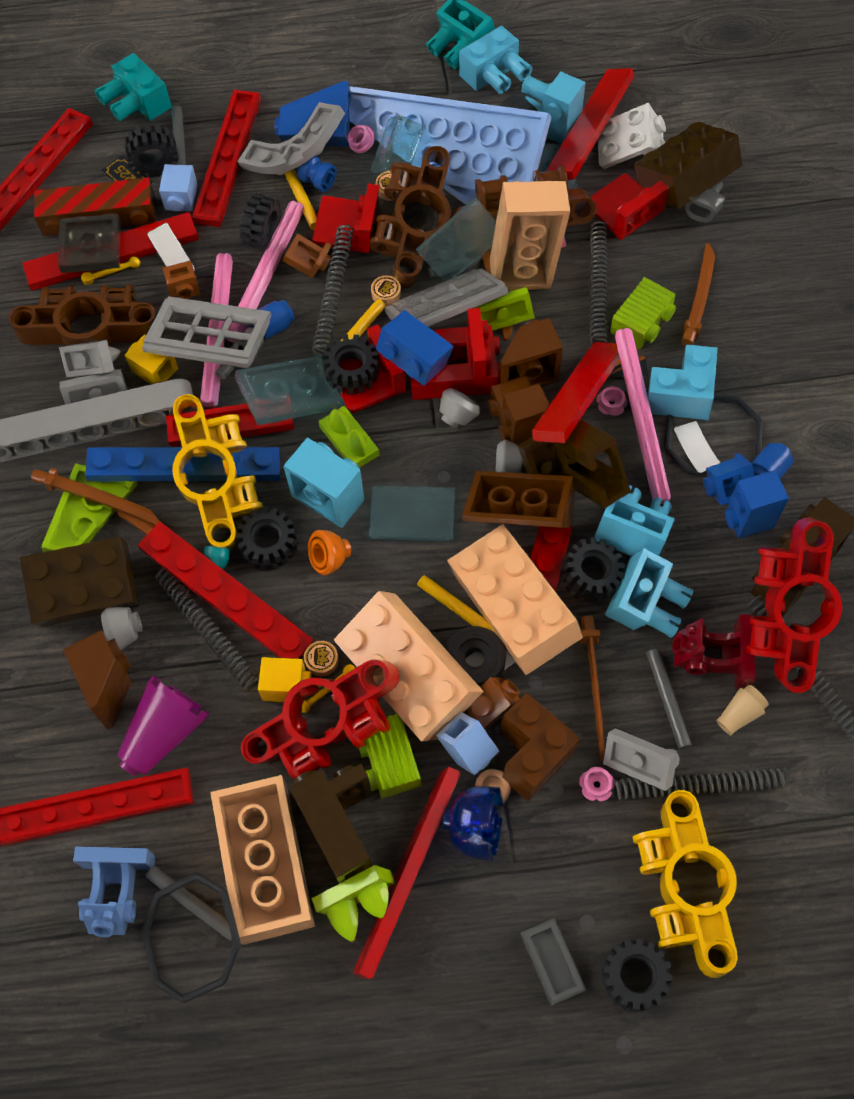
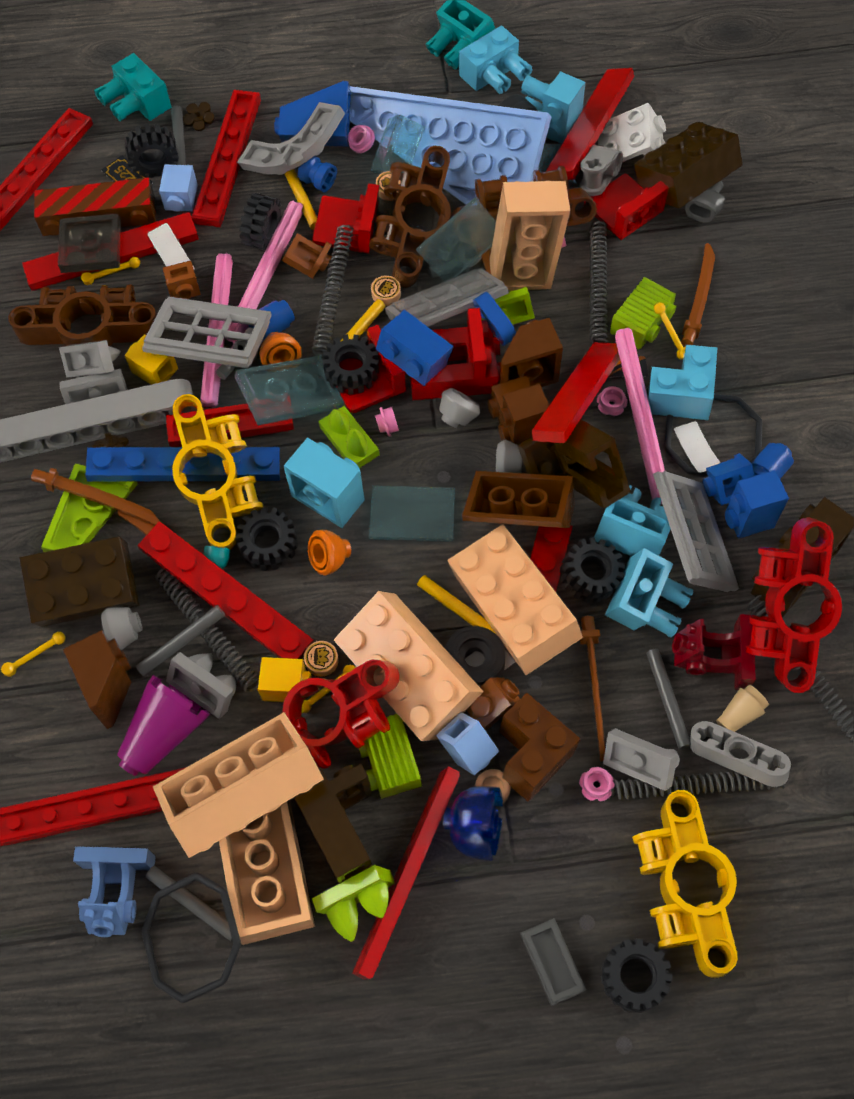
(9, 668): none -> yellow hinge
(111, 441): none -> dark brown plant
(180, 640): none -> dark grey bar
(193, 679): none -> light grey tile
(198, 116): none -> dark brown plant
(237, 784): none -> light nougat brick
(279, 348): none -> orange brick
(386, 421): none -> bright pink plate
(496, 318): none -> blue beam
(599, 169): none -> light grey piece
(659, 308): none -> yellow hinge
(725, 577): none -> light grey piece
(746, 766): none -> light grey beam

